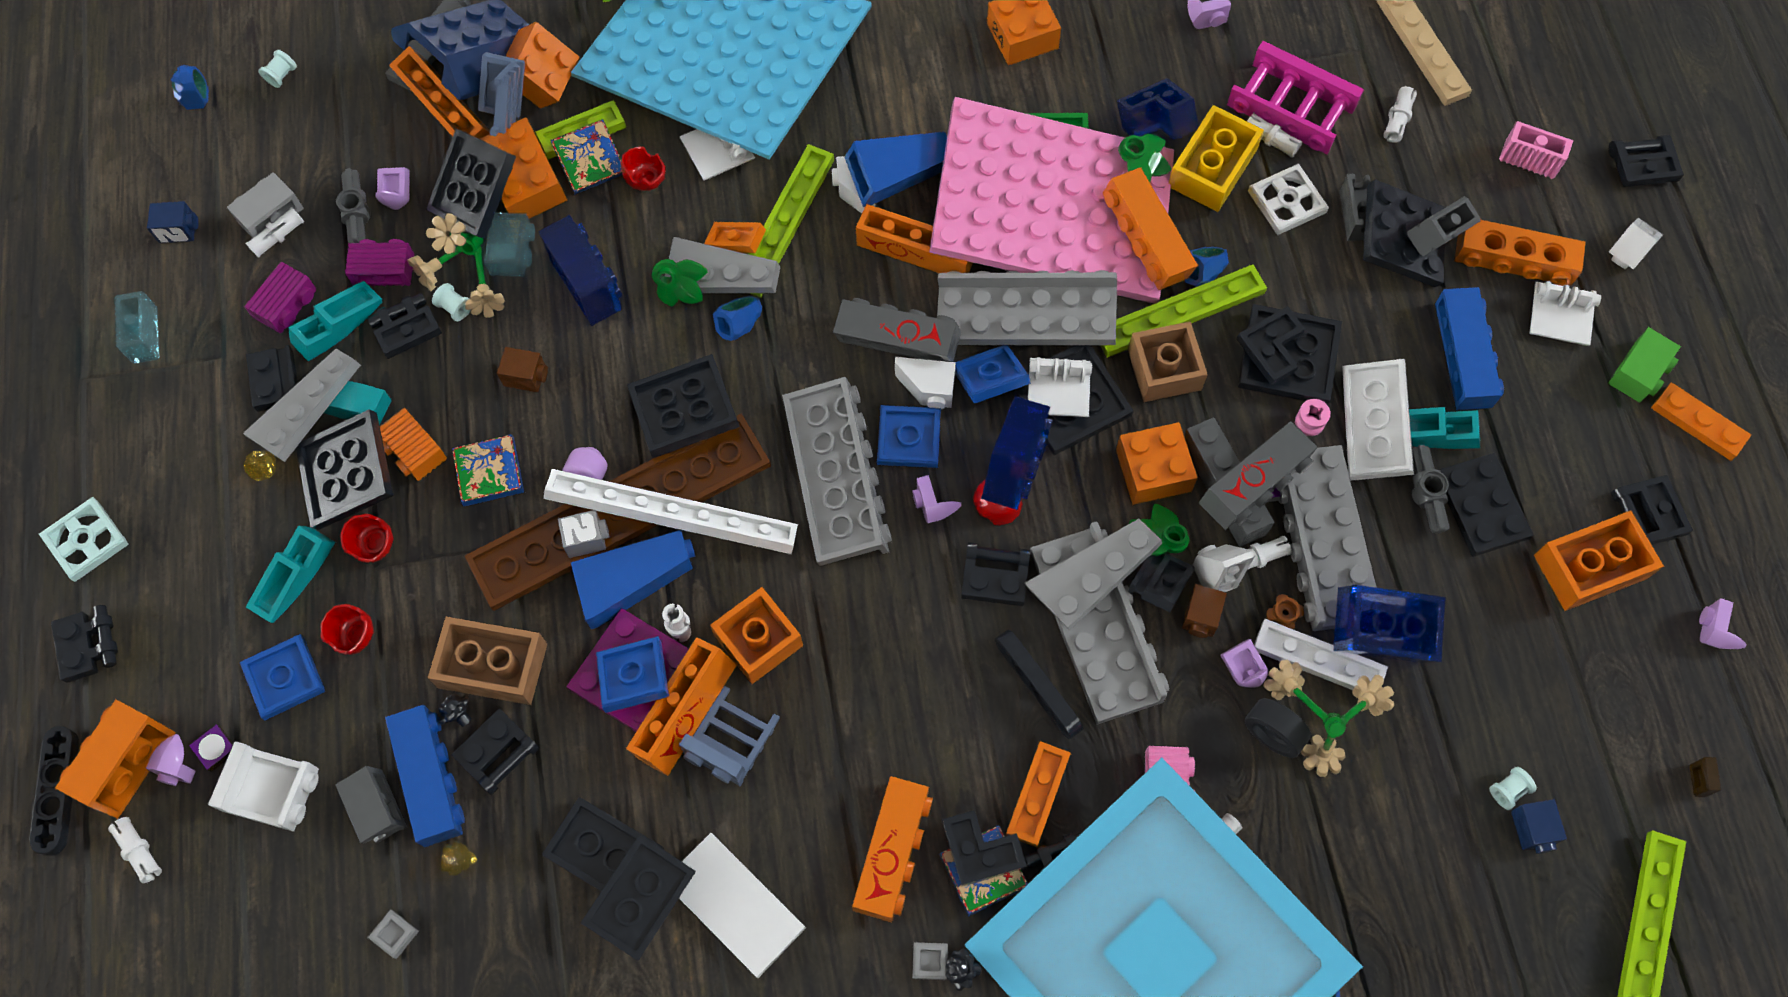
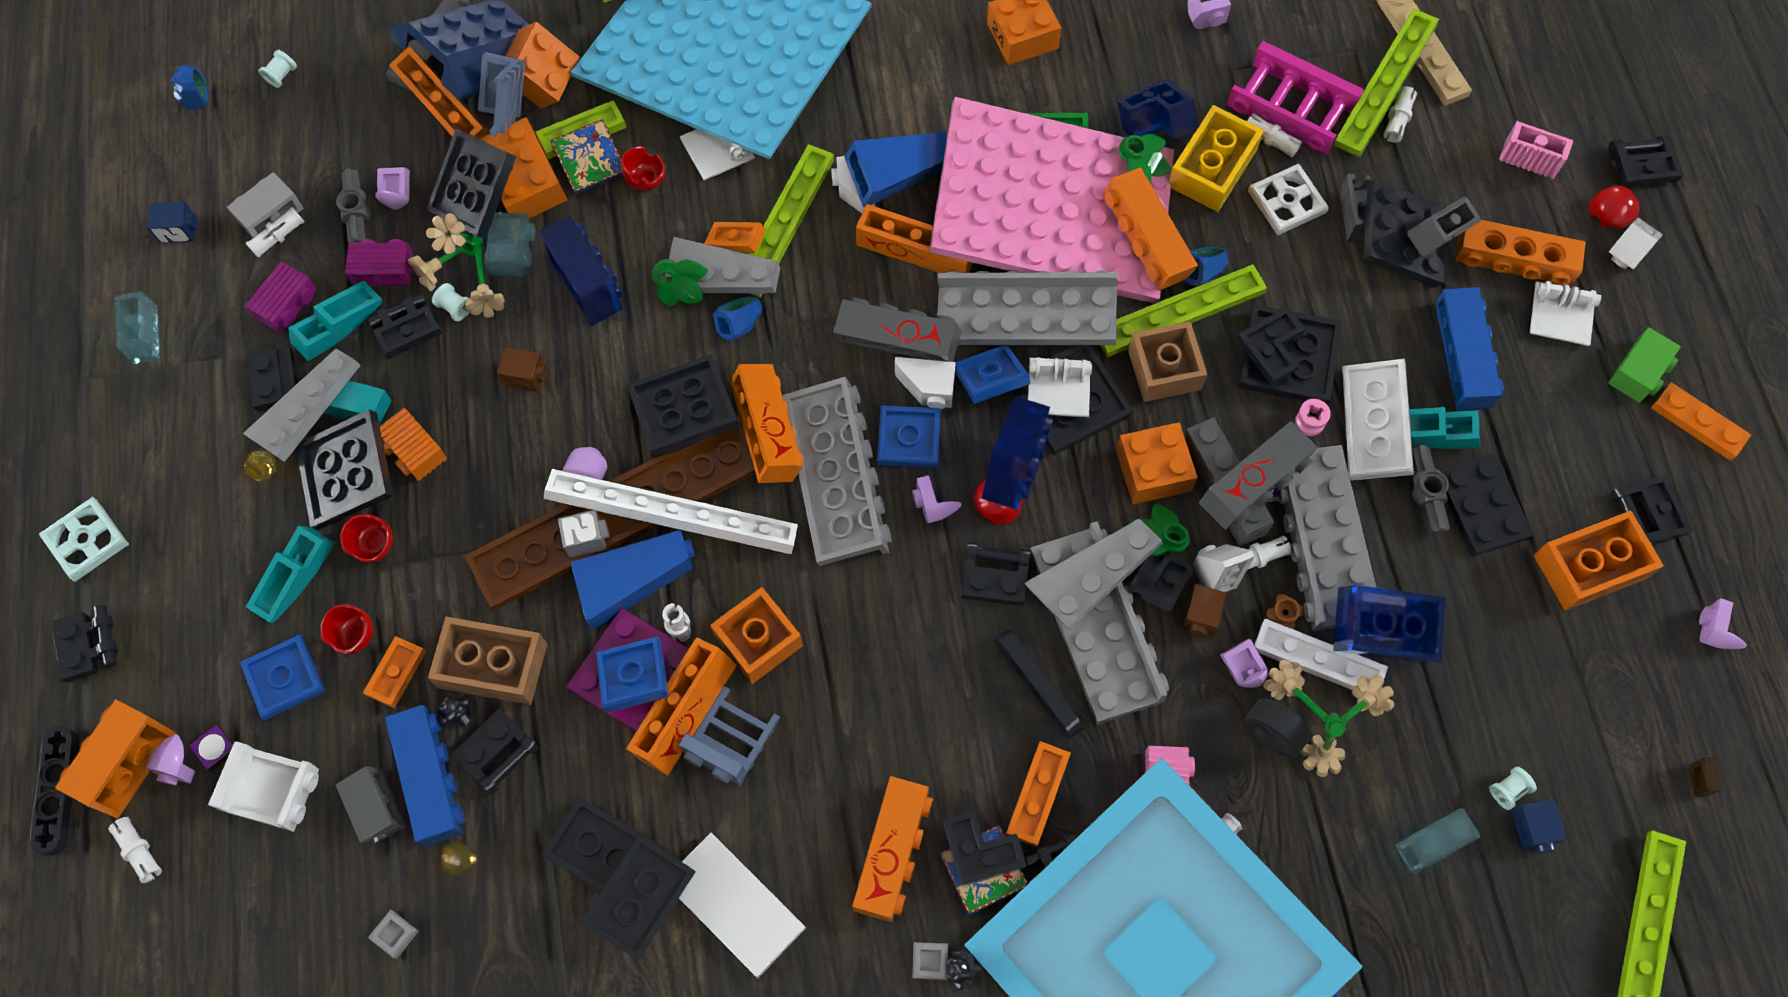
(394, 672): none -> orange plate
(487, 470): tile -> none
(766, 423): none -> orange brick
(1386, 82): none -> lime plate
(1438, 841): none -> clear light blue brick
(1615, 207): none -> red hair

